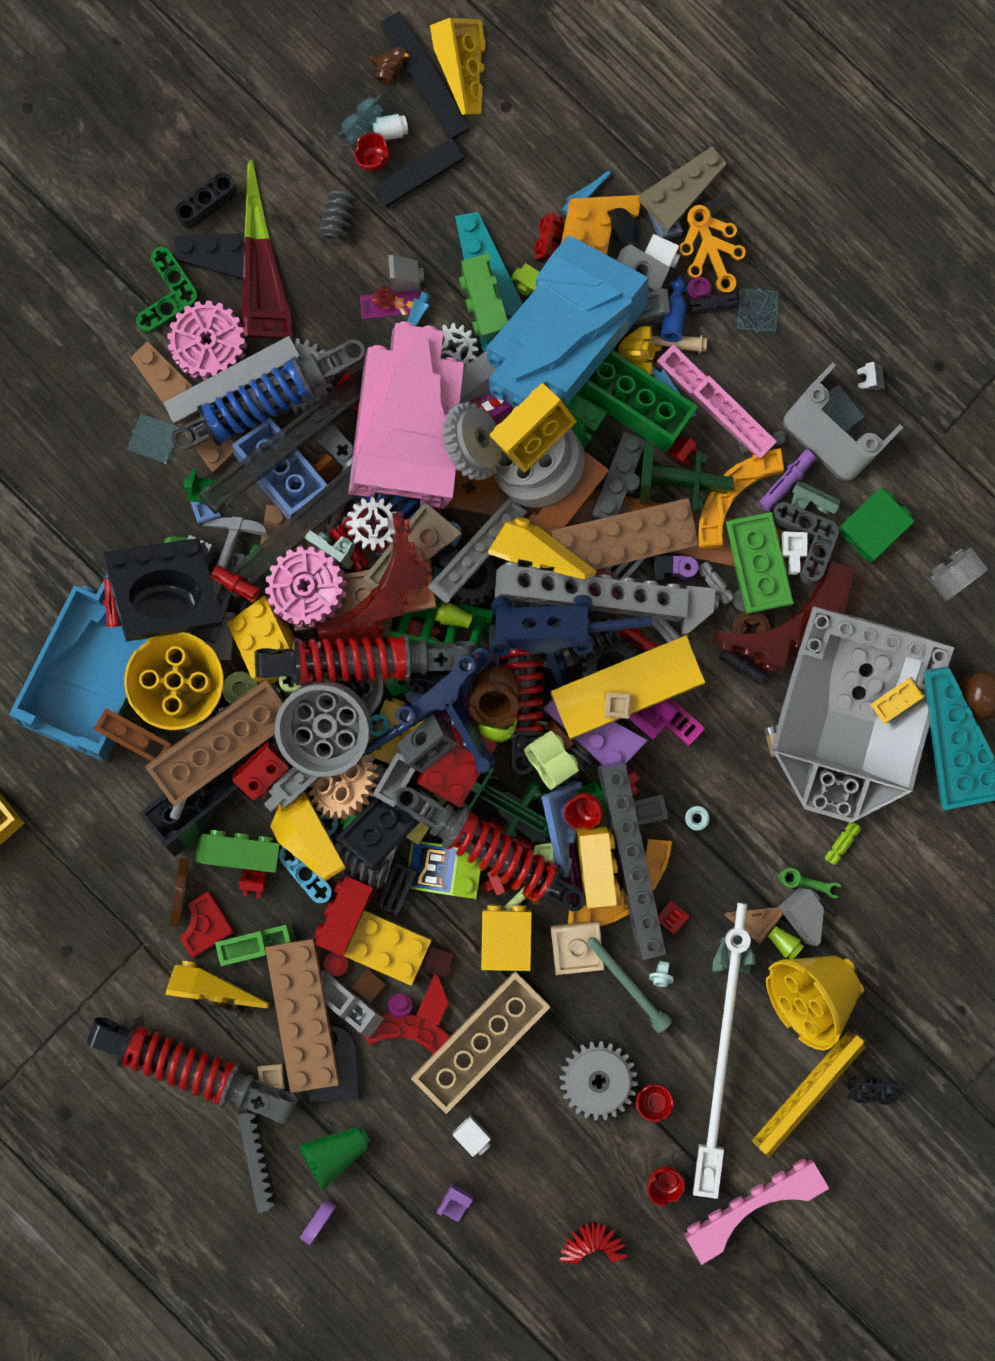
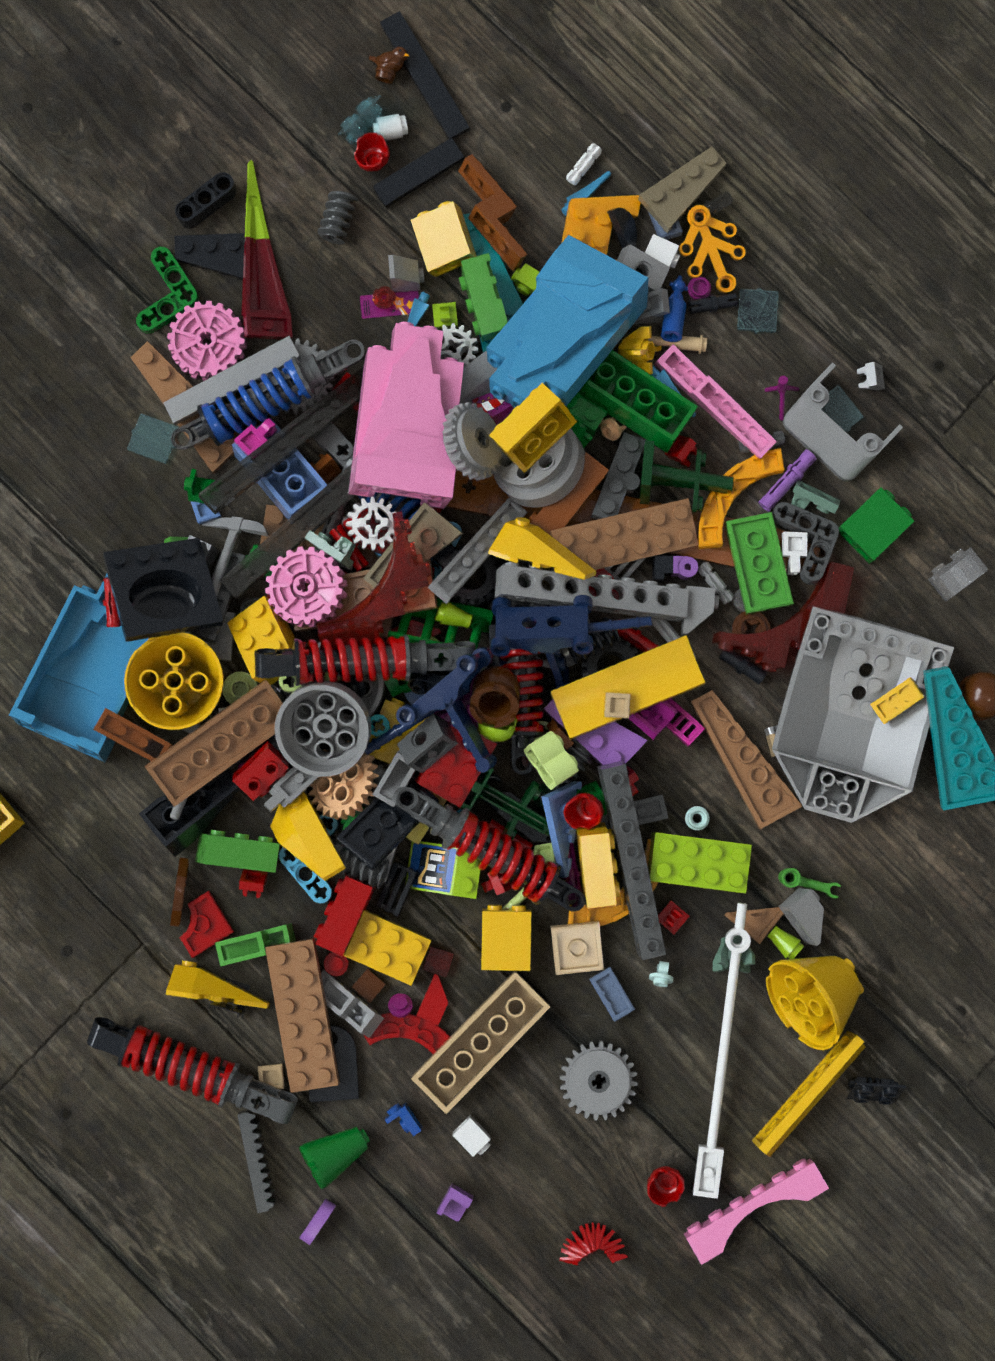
(235, 583): red pin -> none
(253, 438): none -> dark pink plate
(408, 1119): none -> blue bracket
(443, 238): none -> yellow brick
(444, 314): none -> lime tile
(459, 51): yellow wedge -> none
(492, 212): none -> dark orange bracket
(550, 227): red hinge -> none
(584, 164): none -> white axle
(611, 429): none -> light nougat plate
(612, 994): none -> sand blue plate
(654, 1103): red hair -> none
(659, 1020): sand green piece -> none
(699, 862): none -> lime brick
(753, 776): none -> medium nougat wing
(782, 387): none -> magenta plant
(842, 843): lime axle -> none

